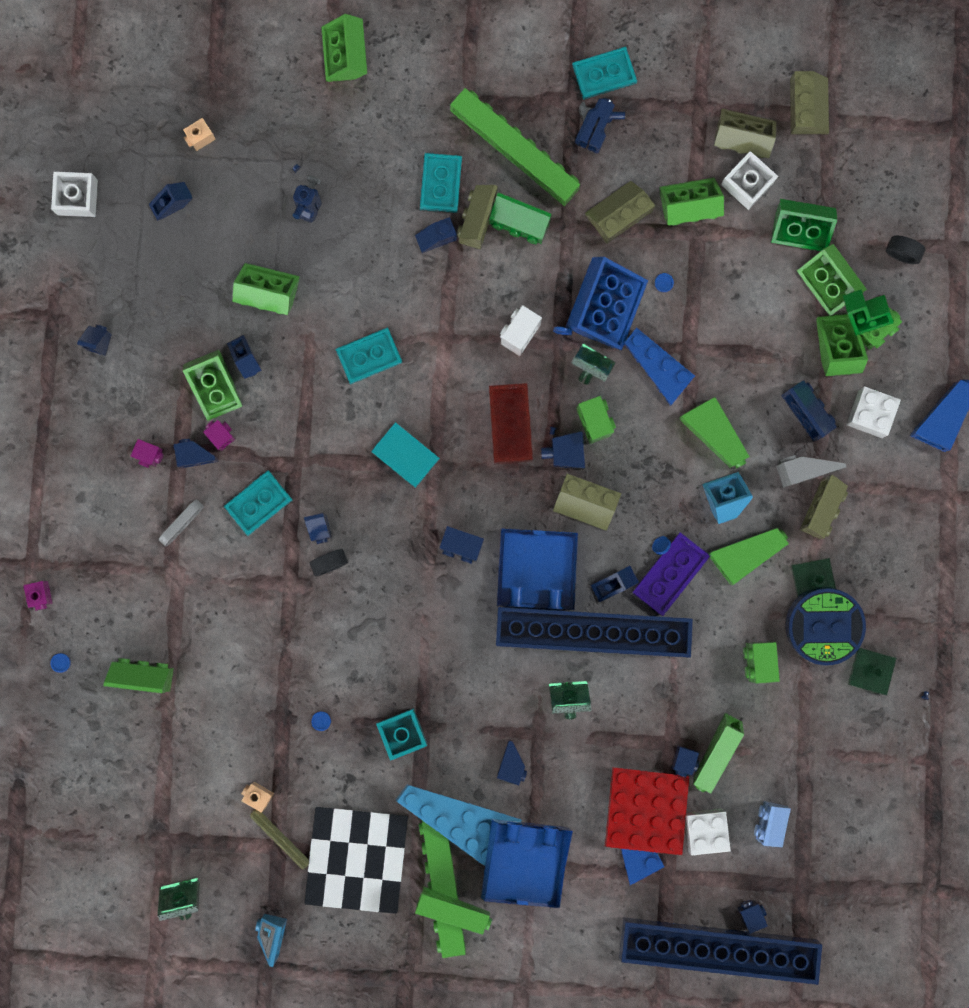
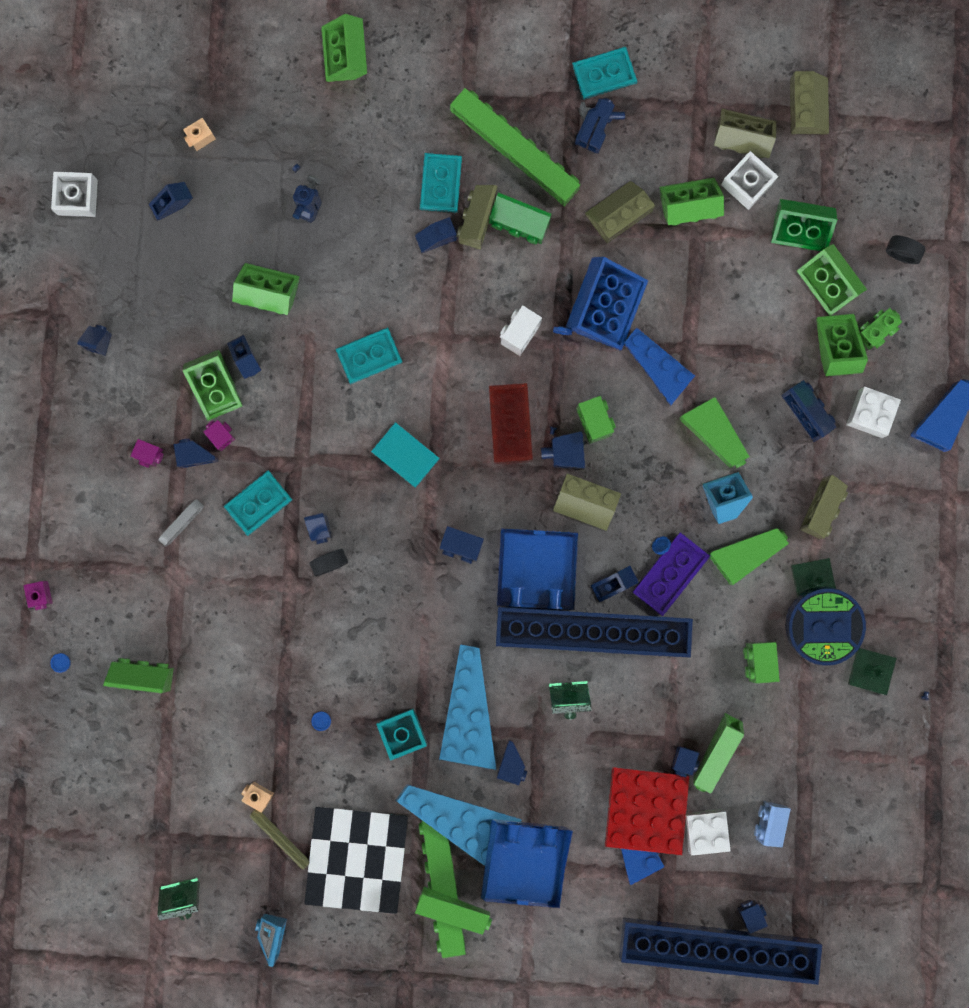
(467, 726): none -> dark azure wing
(593, 364): clear green tile -> none
(664, 282): blue piece -> none
(796, 470): light grey slope -> none
(867, 314): green brick -> none

